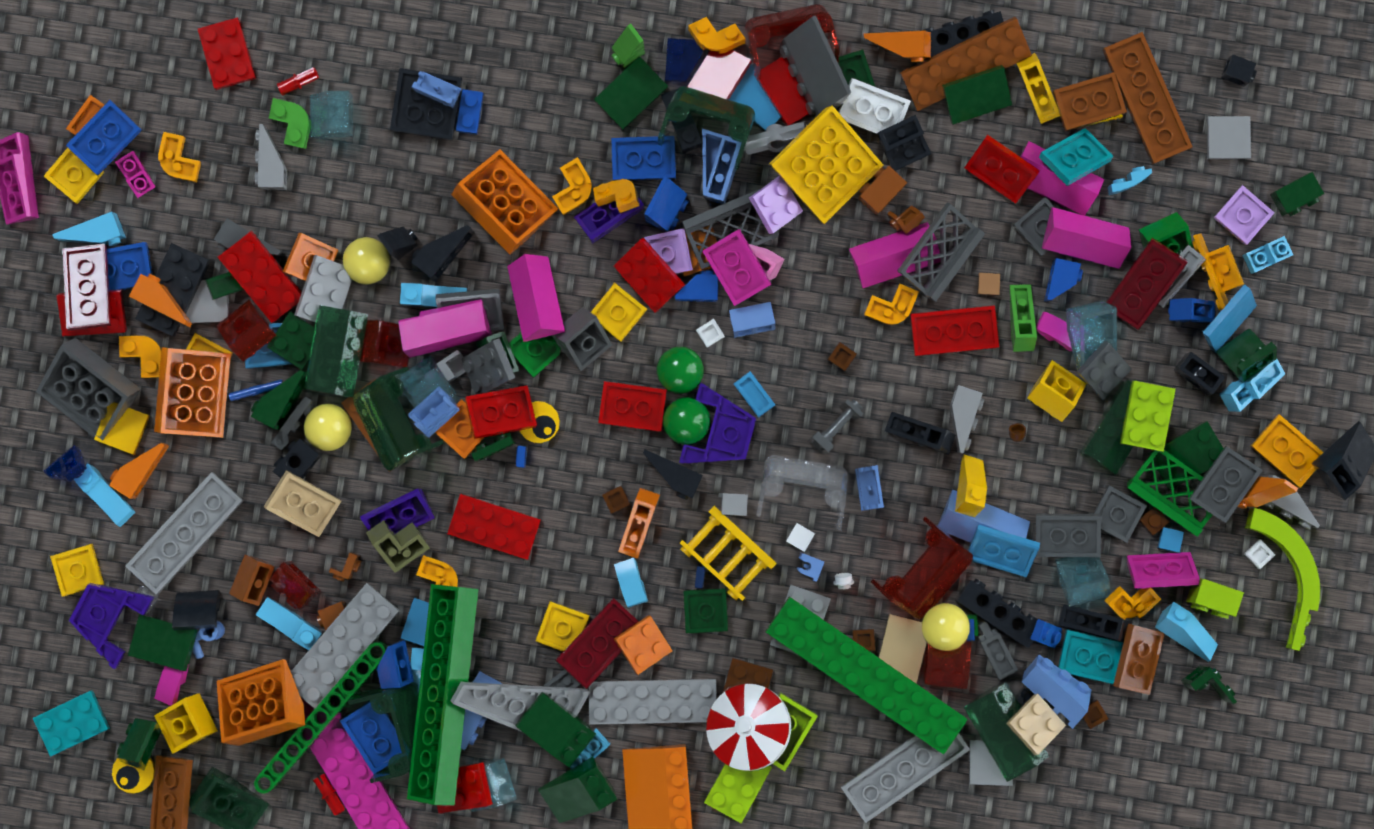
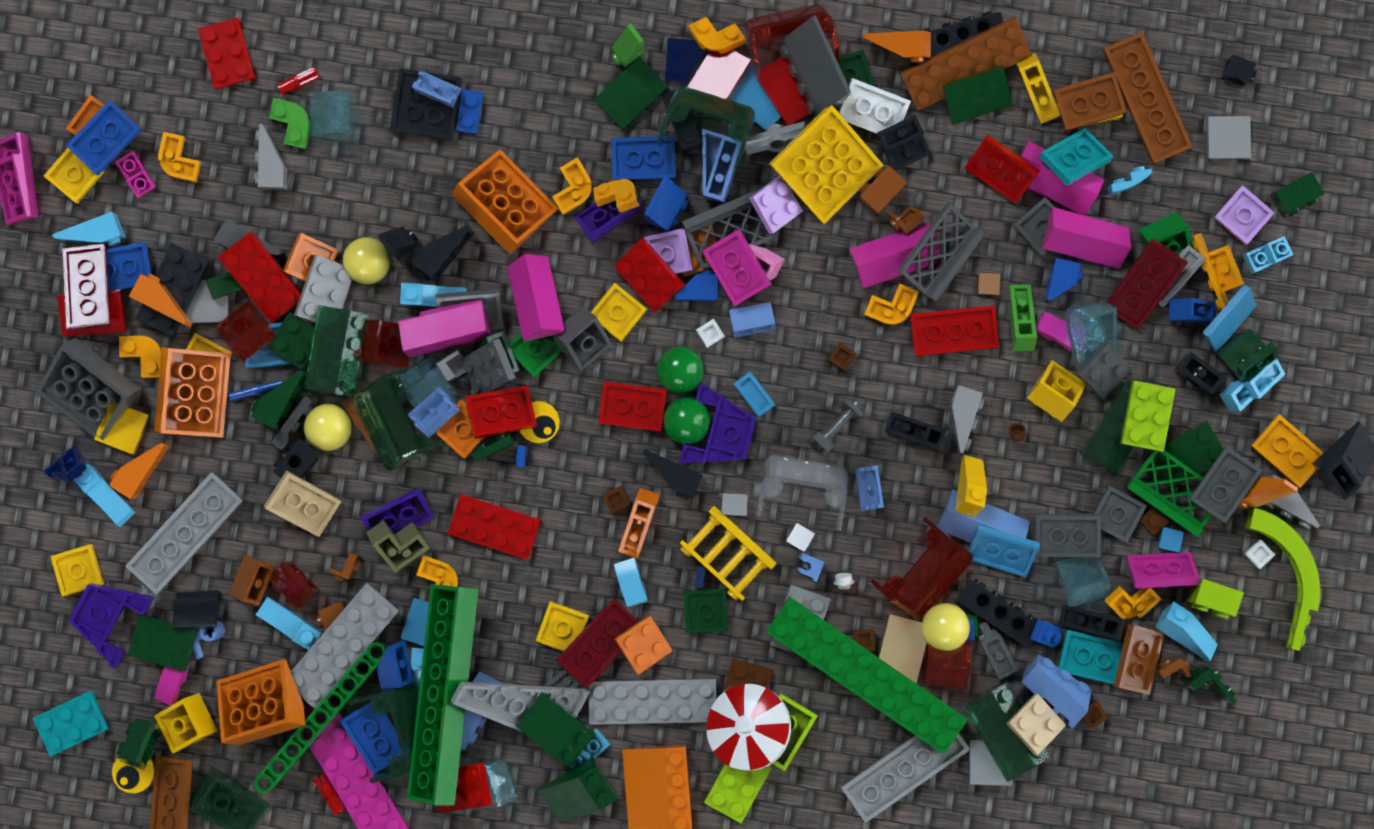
(1169, 666): none -> dark orange bracket

